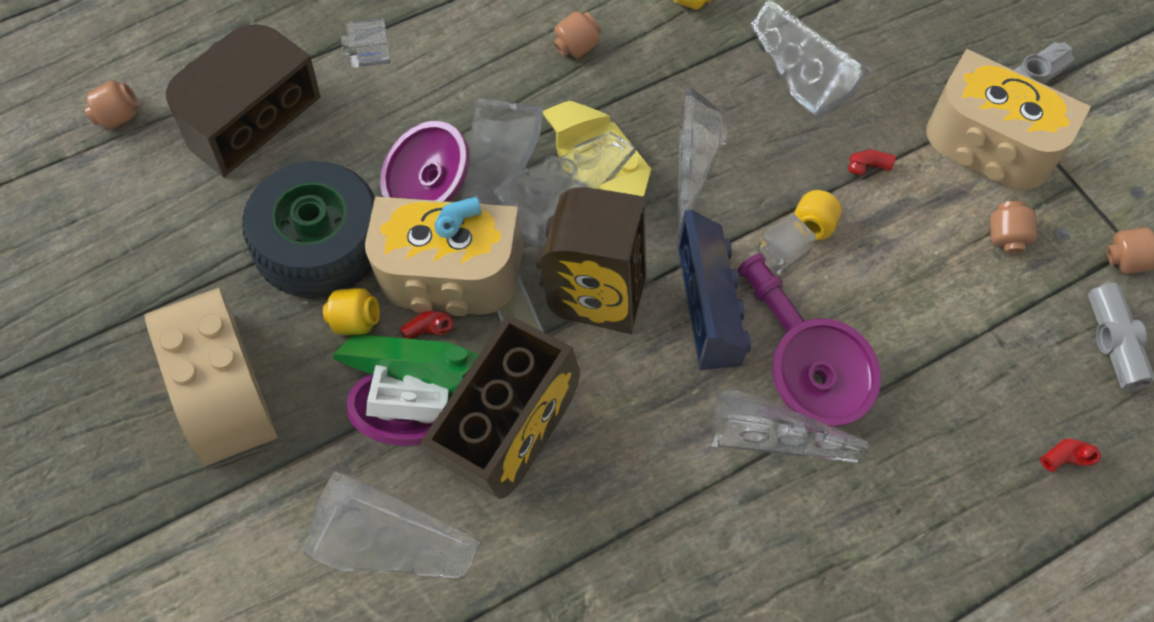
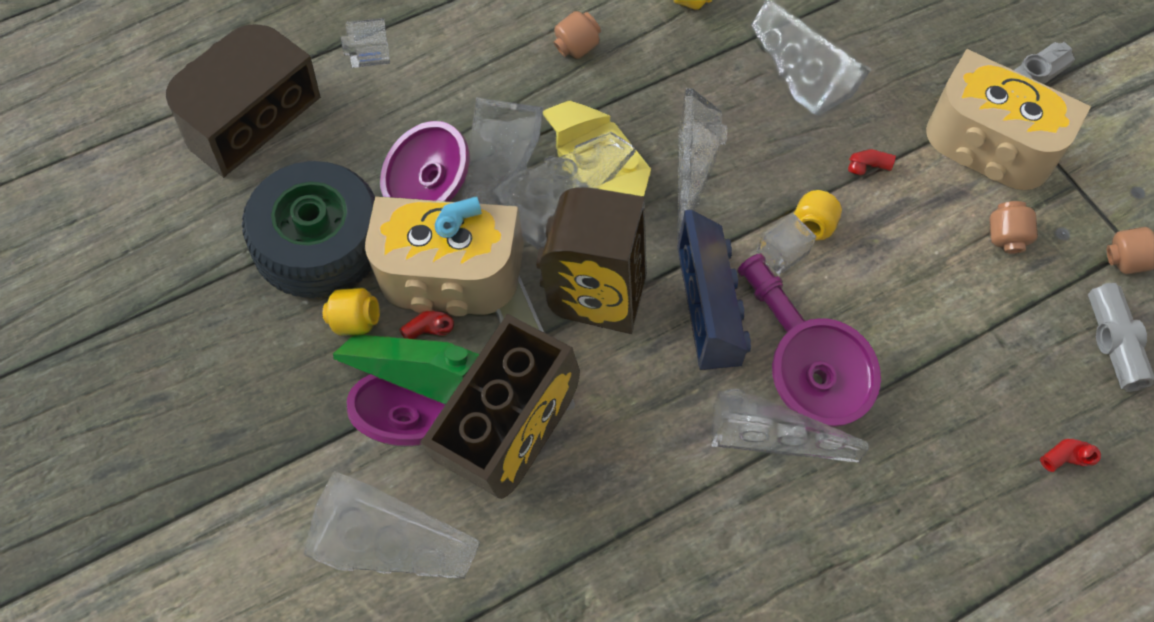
(111, 104): nougat head -> none
(209, 377): tan brick -> none
(404, 399): white wing -> none

